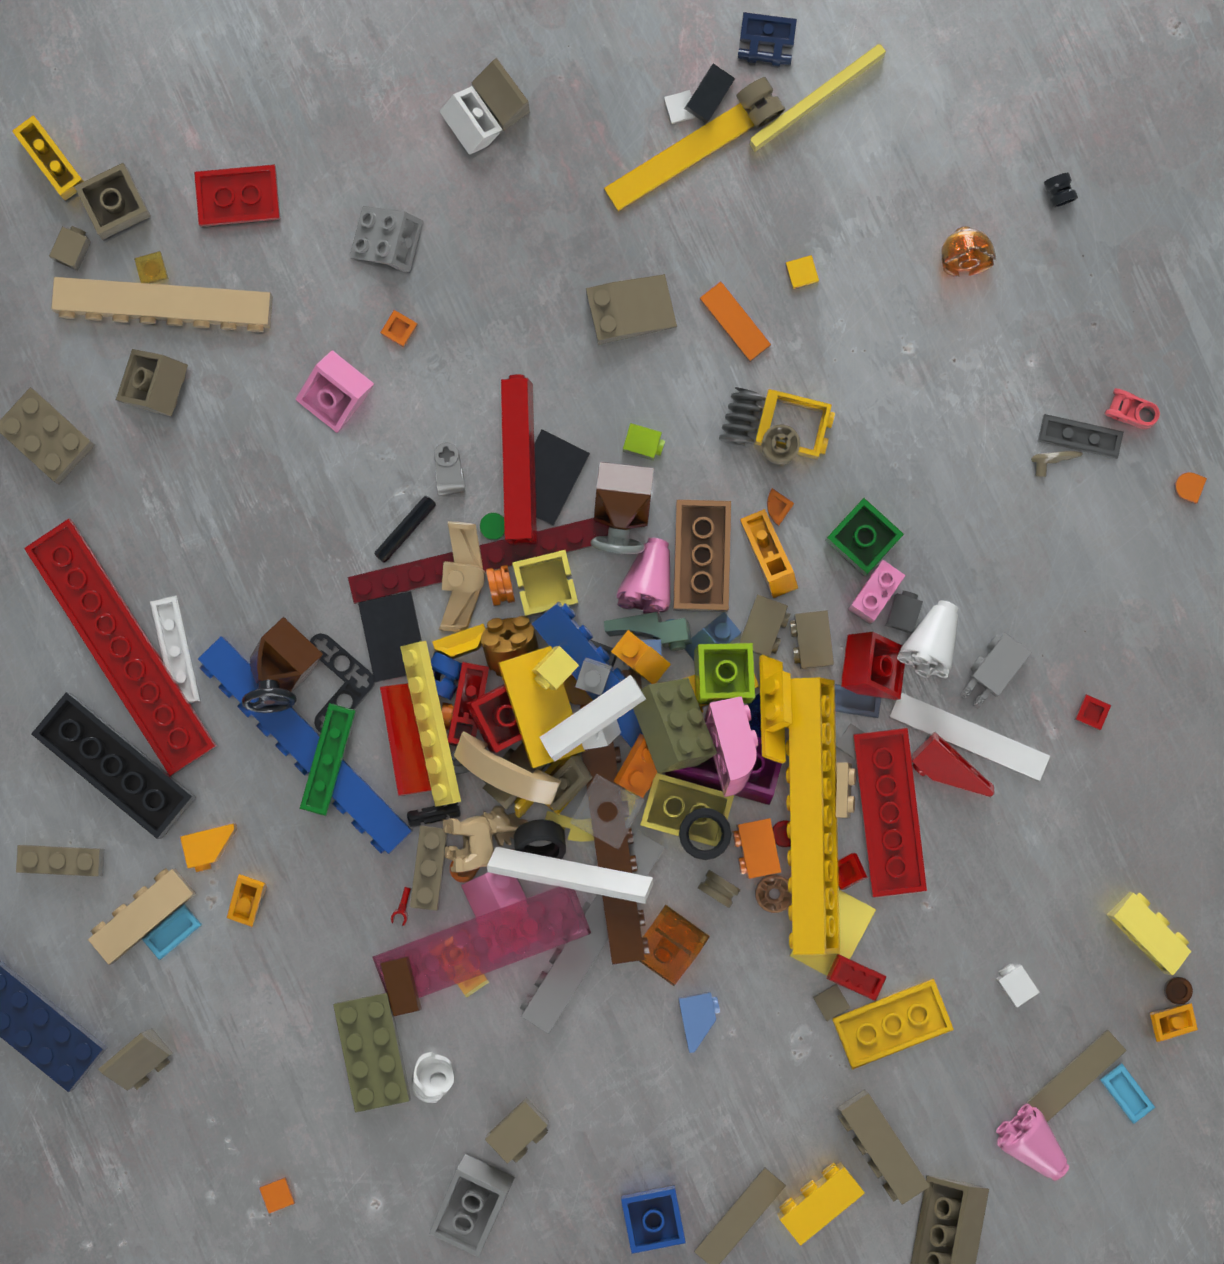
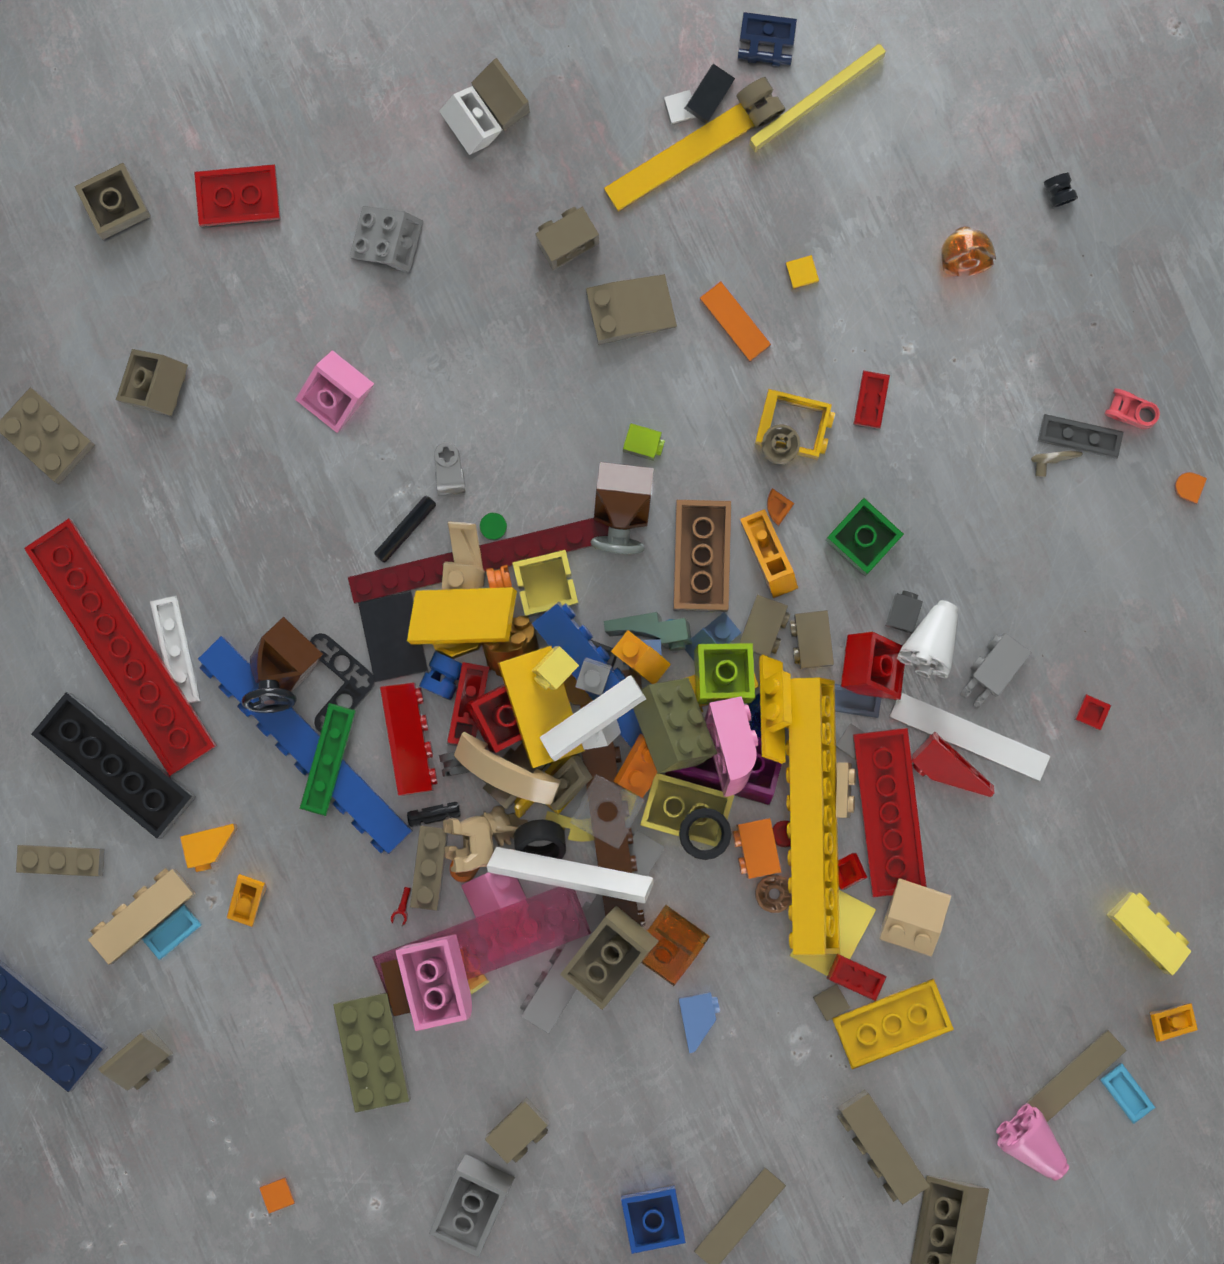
(48, 157): yellow brick -> none
(70, 247): dark tan brick -> none
(151, 268): clear yellow plate -> none
(162, 303): tan brick -> none
(399, 328): orange tile -> none
(430, 723): light yellow plate -> none
(432, 1077): white hair -> none
(435, 982): none -> bright pink brick
(447, 710): orange tile -> none
(462, 616): none -> yellow tile
(518, 460): red brick -> none
(556, 473): black tile -> none
(567, 237): none -> dark tan brick
(609, 957): none -> dark tan slope
(648, 579): bright pink cone -> none
(719, 888): dark tan wheel -> none
(742, 417): dark grey piece -> none
(819, 1202): yellow brick -> none
(869, 600): bright pink window -> none
(871, 399): none -> red plate
(915, 917): none -> tan slope
(1017, 984): white brick -> none
(1178, 990): reddish brown tile -> none

